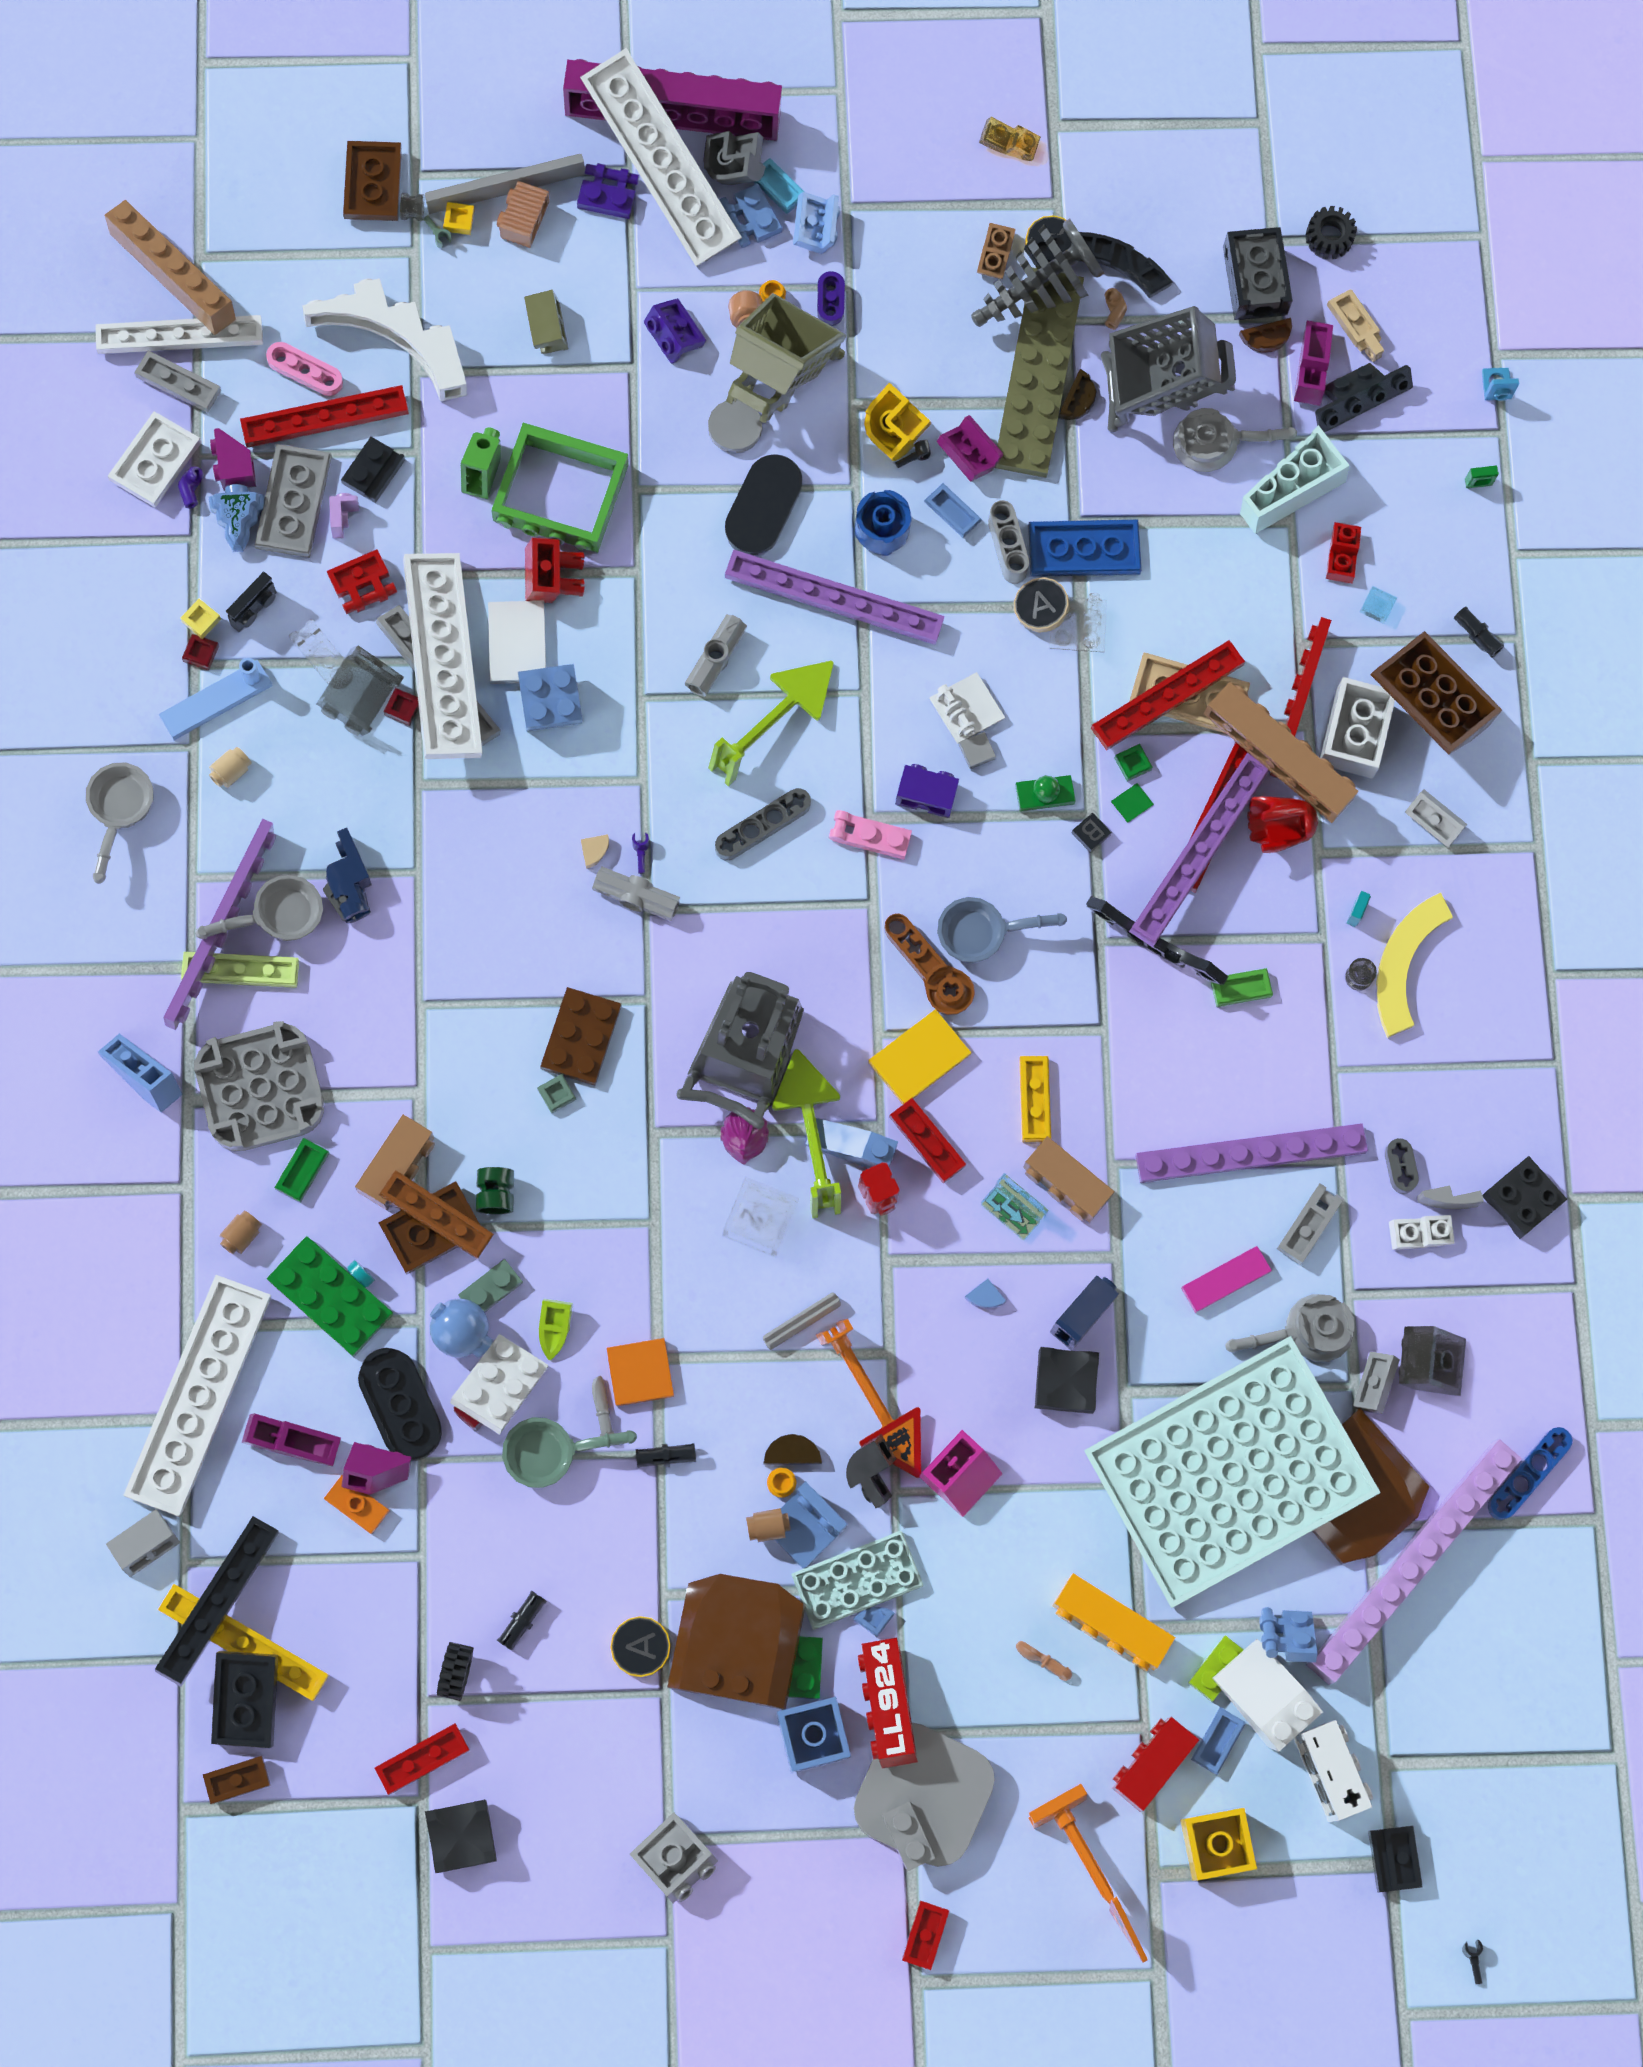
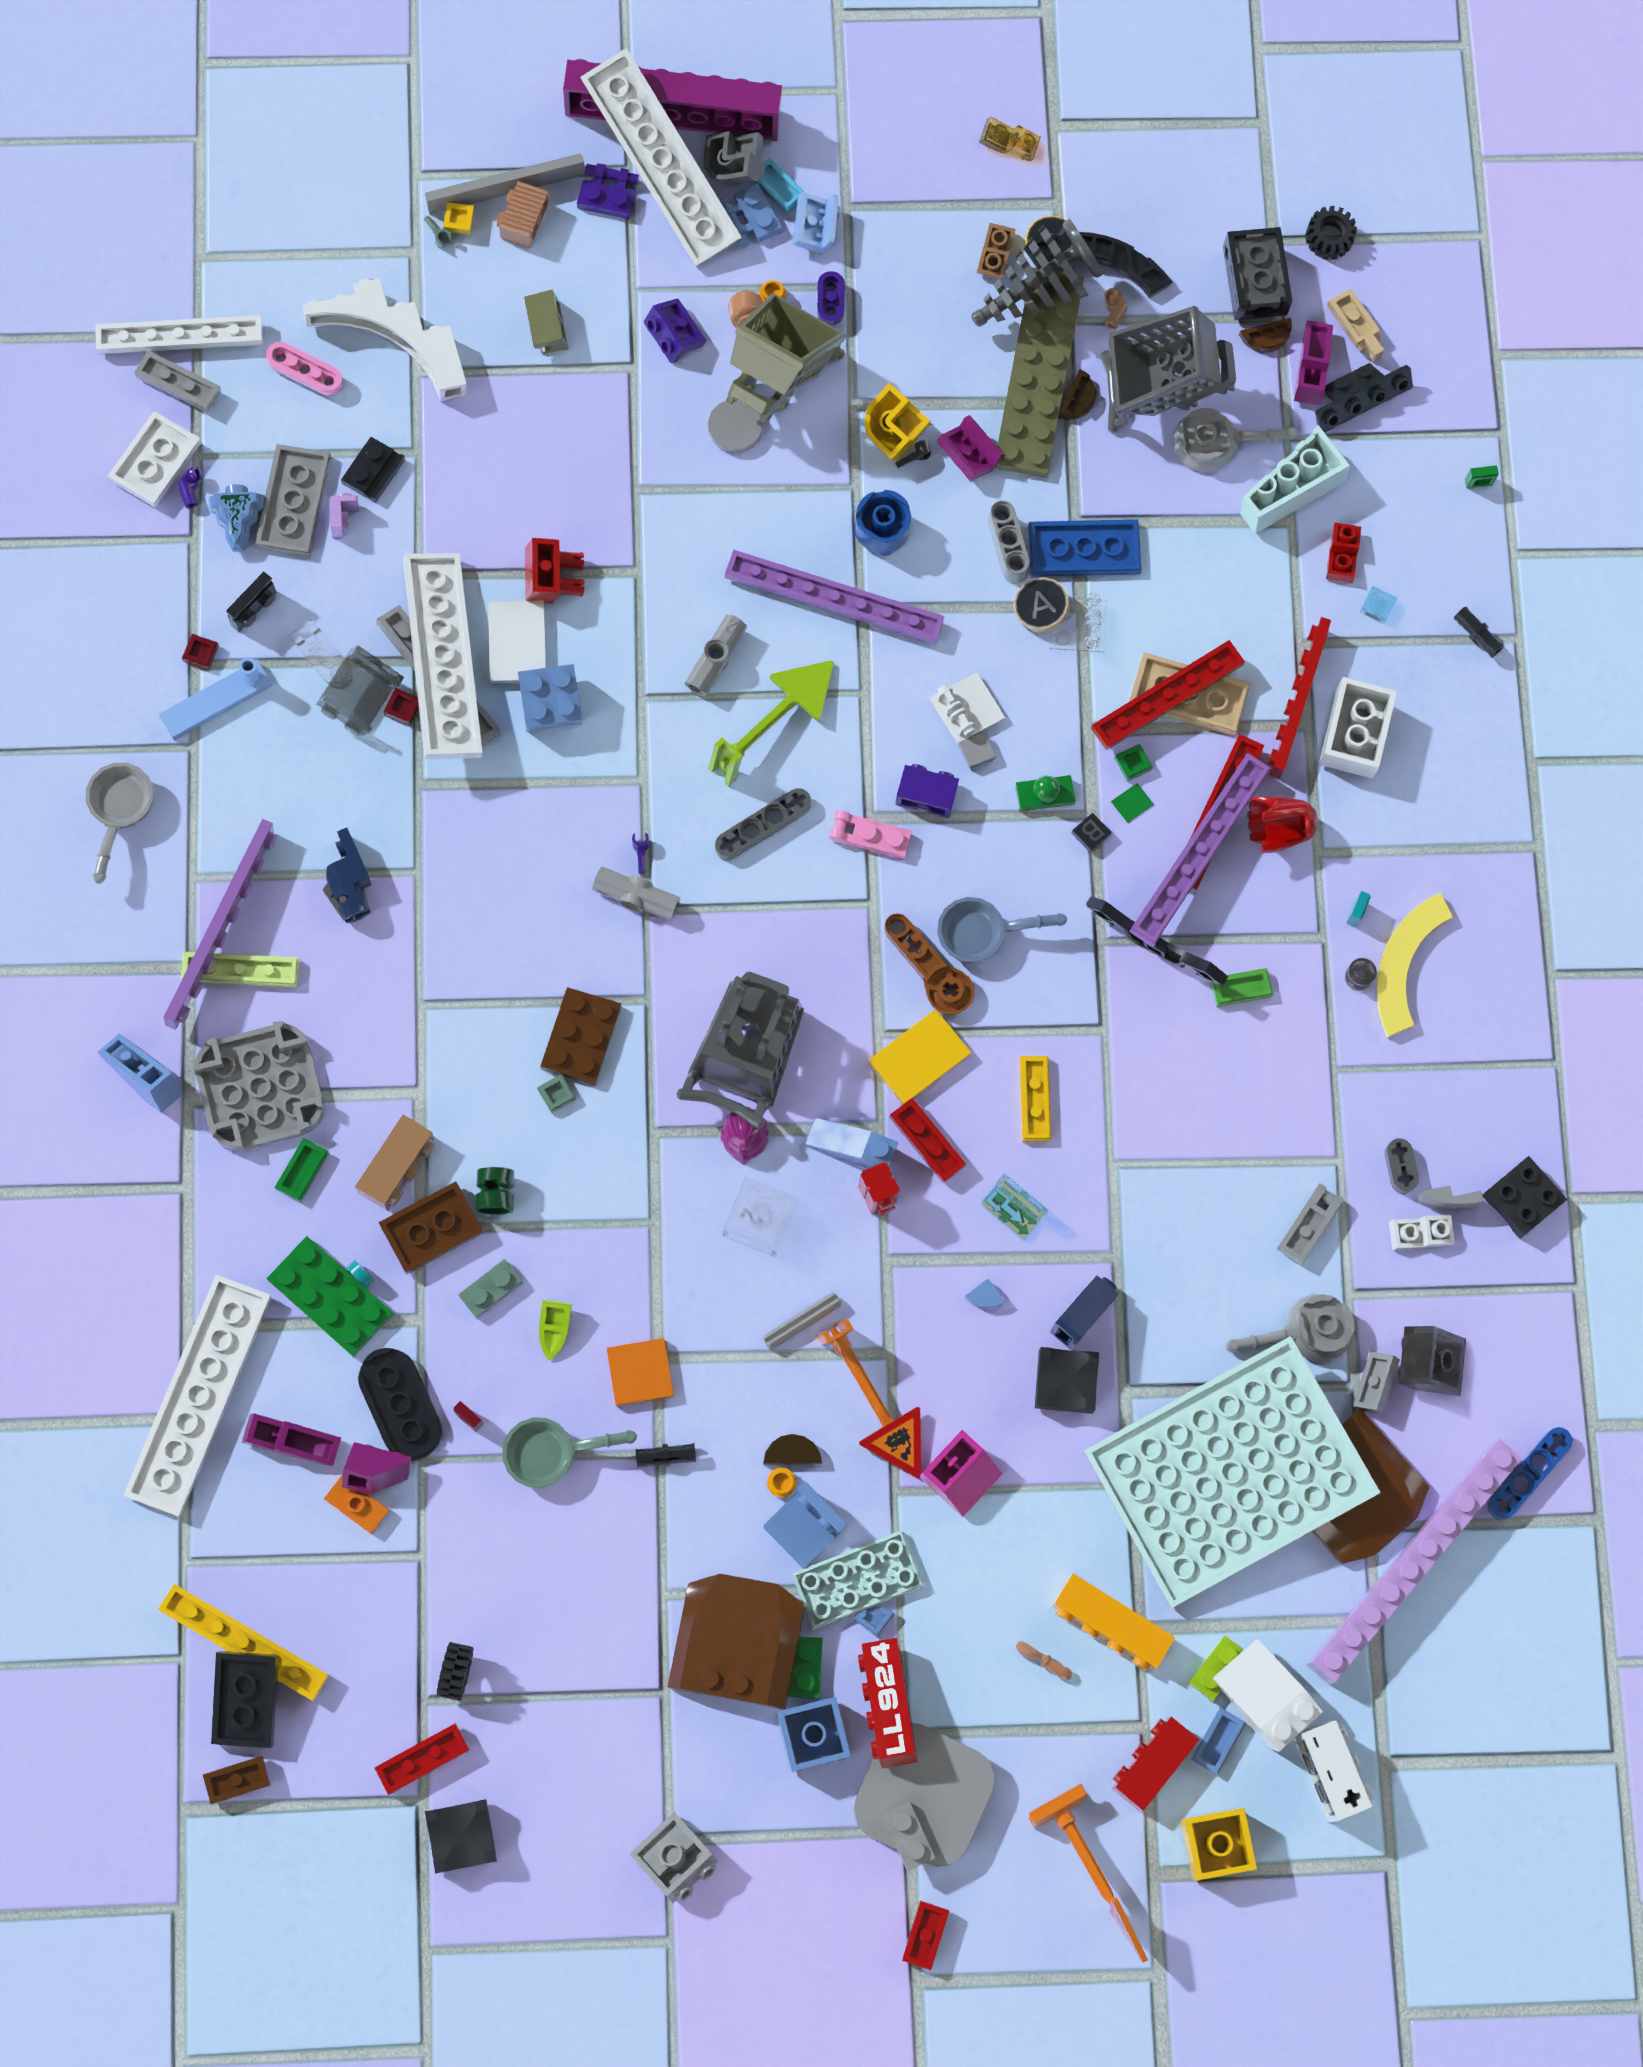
(142, 1543): light grey hinge -> none
(170, 267): medium nougat brick -> none
(200, 618): light yellow tile -> none
(216, 1601): black plate -> none
(229, 767): tan brick -> none
(234, 461): magenta slope -> none
(240, 1233): medium nougat brick -> none
(283, 907): light grey piece -> none
(324, 416): red plate -> none
(359, 574): red plate -> none
(372, 180): reddish brown plate -> none
(412, 207): clear smoke wheel -> none
(436, 1214): dark orange tile -> none
(460, 1328): medium blue brick -> none
(483, 455): bright green torso -> none
(499, 1384): white plate -> none
(521, 1620): black pin -> none
(574, 449): bright green window -> none
(594, 849): tan tile -> none
(601, 1405): light grey piece -> none
(640, 1646): black tile -> none
(763, 504): black tile -> none
(768, 1525): medium nougat brick -> none
(803, 1088): lime piece -> none
(865, 1468): black brick -> none
(952, 510): medium blue tile -> none
(1067, 1180): medium nougat brick -> none
(1226, 1279): dark pink tile -> none
(1251, 1153): medium lavender plate -> none
(1281, 751): medium nougat brick -> none
(1298, 1635): medium blue plate -> none
(1395, 1859): black plate -> none
(1435, 818): light grey plate -> none
(1437, 693): reddish brown slope -> none
(1474, 1960): black hand -> none
(1498, 388): dark azure bracket -> none

